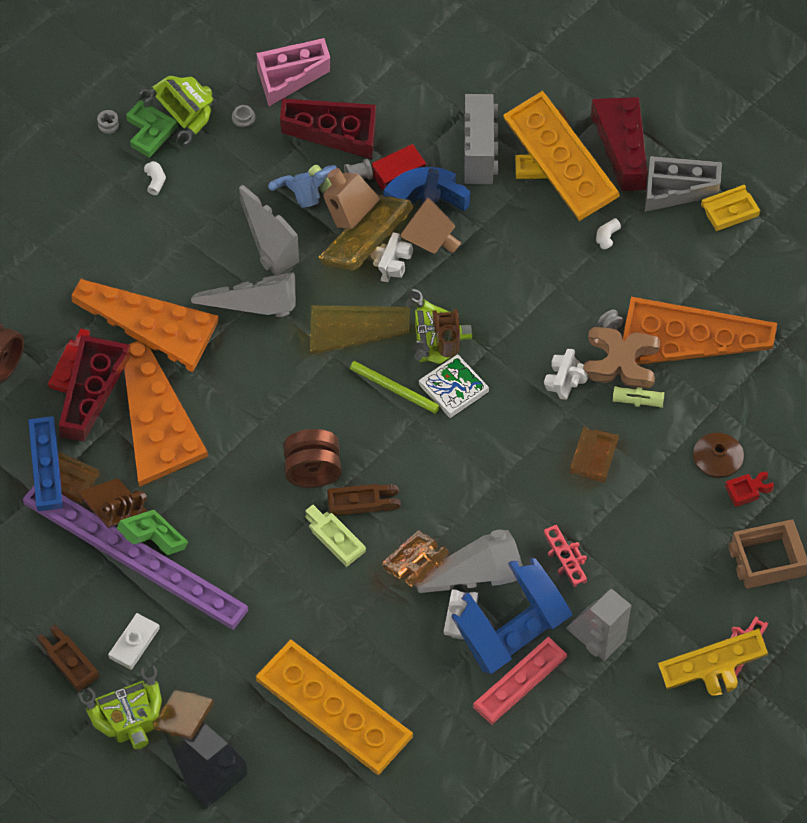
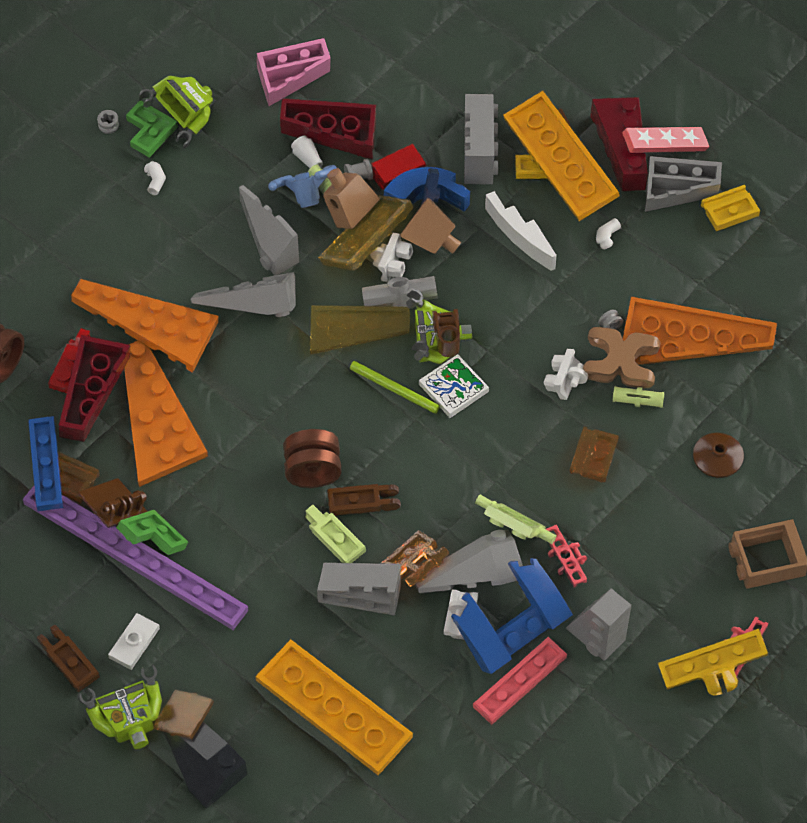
(243, 116): light grey plate -> none
(305, 150): none -> white cone
(361, 586): none -> light grey wedge
(396, 291): none -> light grey piece
(522, 525): none -> yellowish green plate
(524, 235): none -> white slope
(665, 139): none -> coral tile
(745, 489): red plate -> none

